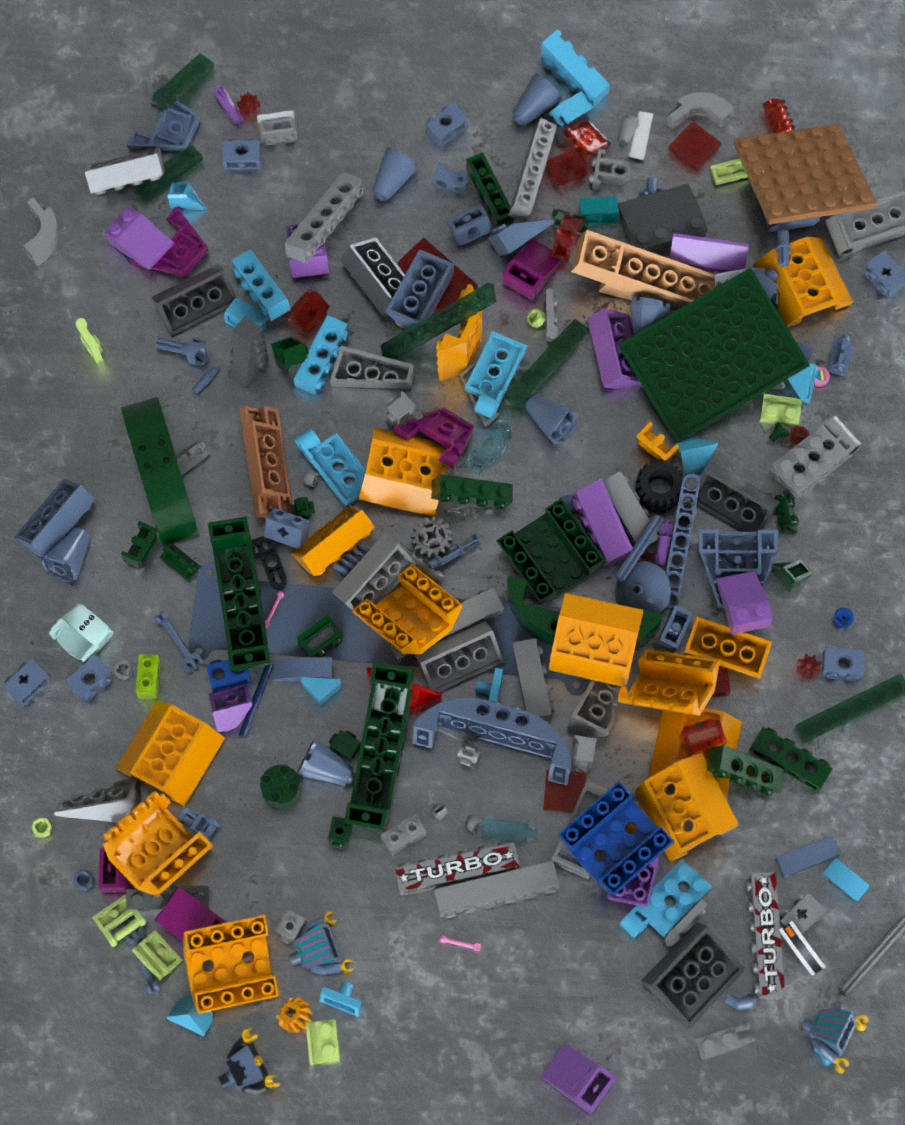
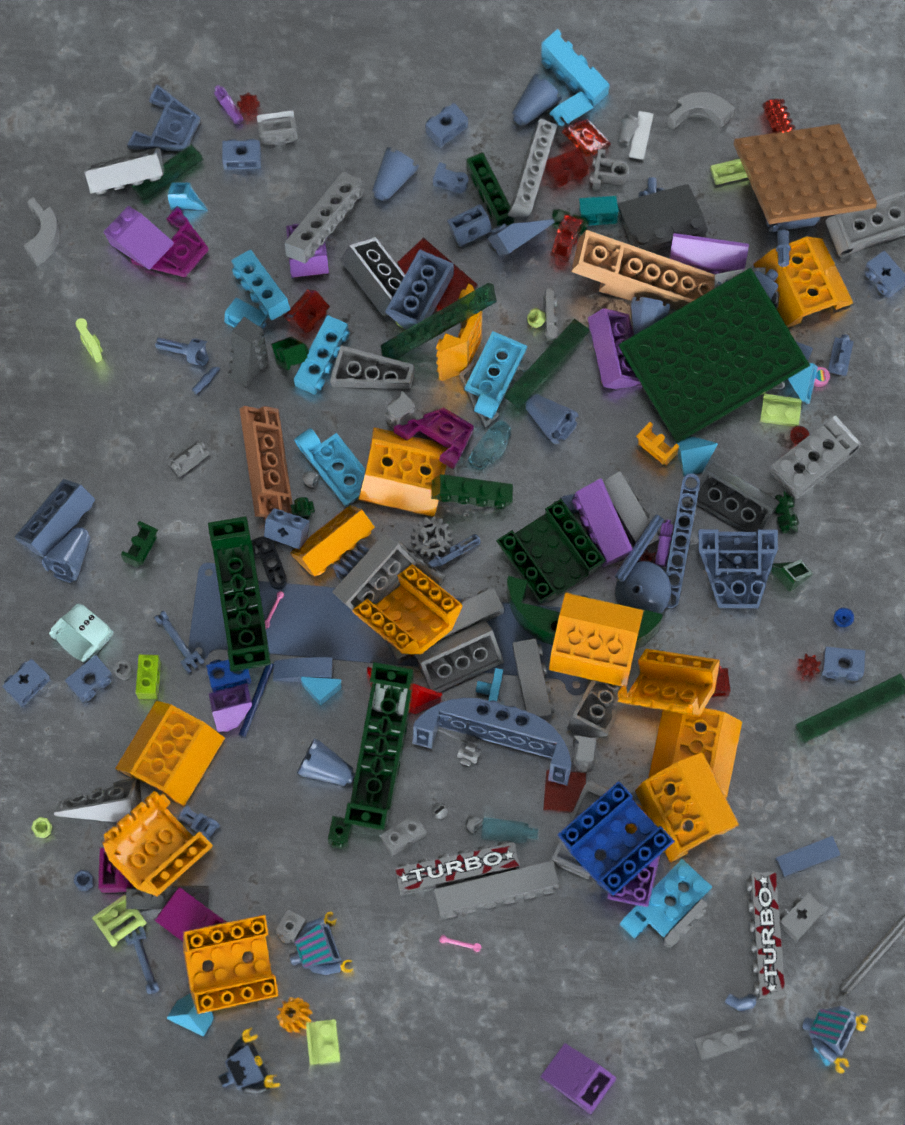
(157, 955): yellowish green plate -> none
(159, 471): dark green slope -> none
(179, 561): dark green hinge -> none
(183, 81): clear green plate -> none
(194, 299): dark grey slope -> none
(280, 786): dark green brick -> none
(320, 637): dark green window -> none
(341, 1000): medium azure tile -> none
(345, 745): dark green brick -> none
(530, 269): magenta slope -> none
(663, 471): black tyre -> none
(674, 629): sand blue brick -> none
(693, 974): dark grey slope -> none
(694, 145): clear red plate -> none
(702, 736): clear red window -> none
(734, 651): light orange slope -> none
(744, 602): medium lavender slope -> none
(745, 770): dark green brick -> none
(780, 431): dark green rock -> none
(796, 769): dark green brick -> none
(802, 948): sticker -> none
(846, 879): medium azure slope -> none

